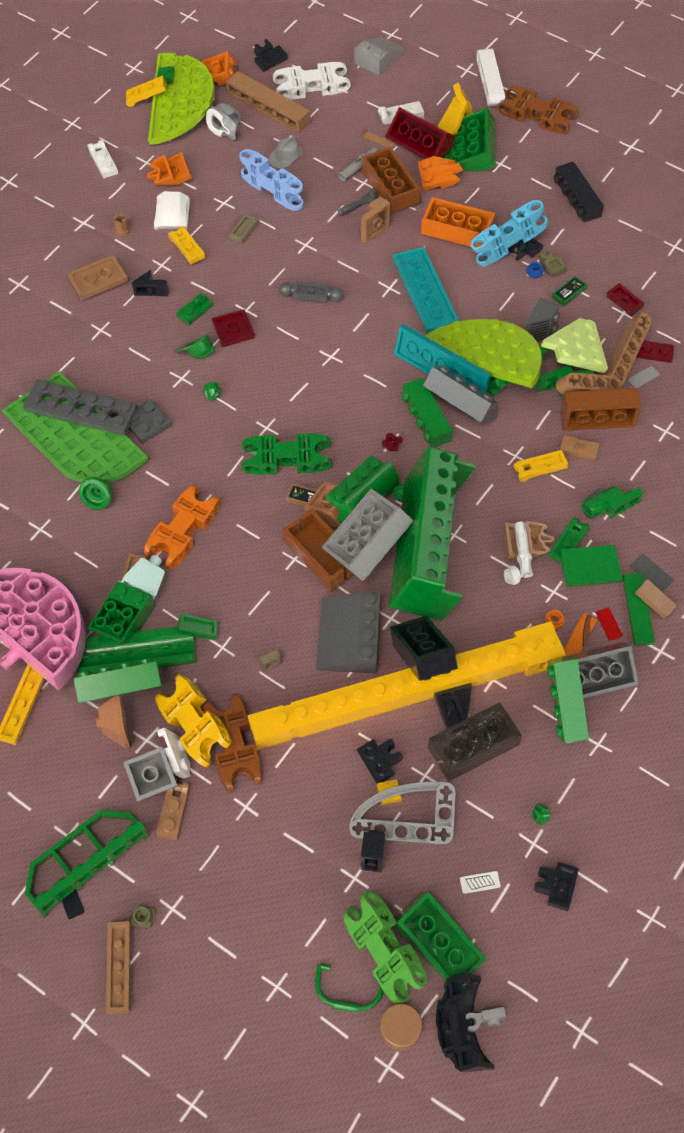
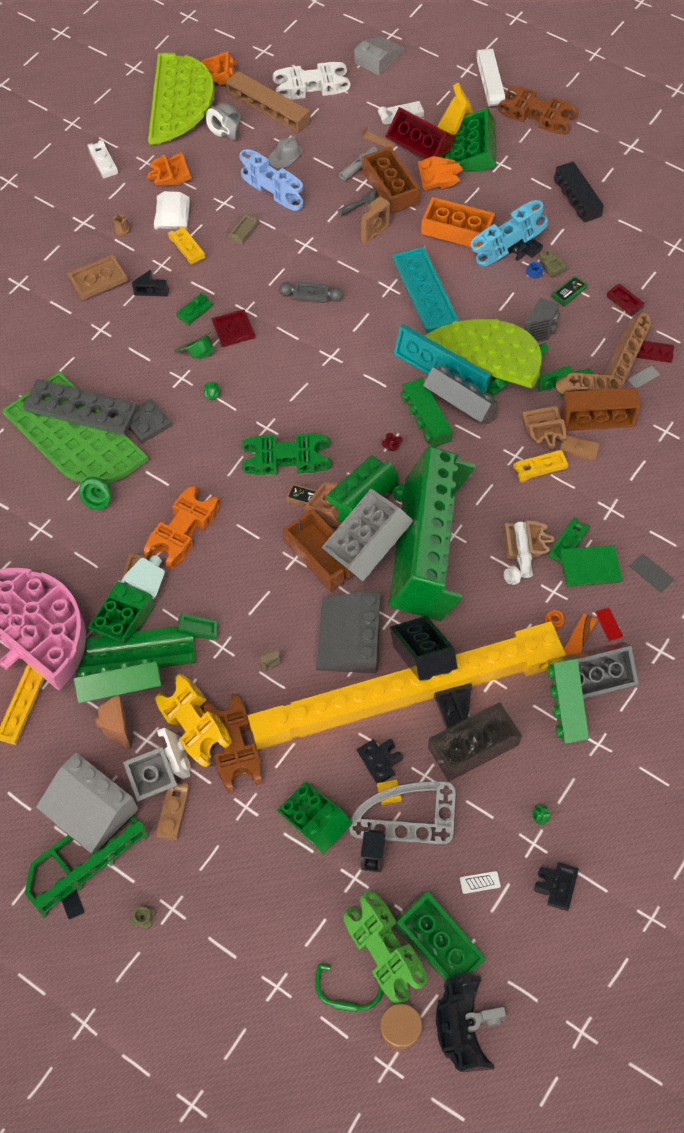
(86, 803): none -> light grey slope
(118, 967): medium nougat plate -> none
(145, 90): yellow plate -> none
(167, 72): green plate -> none
(268, 56): black plate -> none
(315, 817): none -> green slope
(545, 425): none -> medium nougat plate
(578, 346): yellowish green wing -> none
(610, 501): green plate -> none
(638, 611): green tile -> none
(655, 599): medium nougat tile -> none

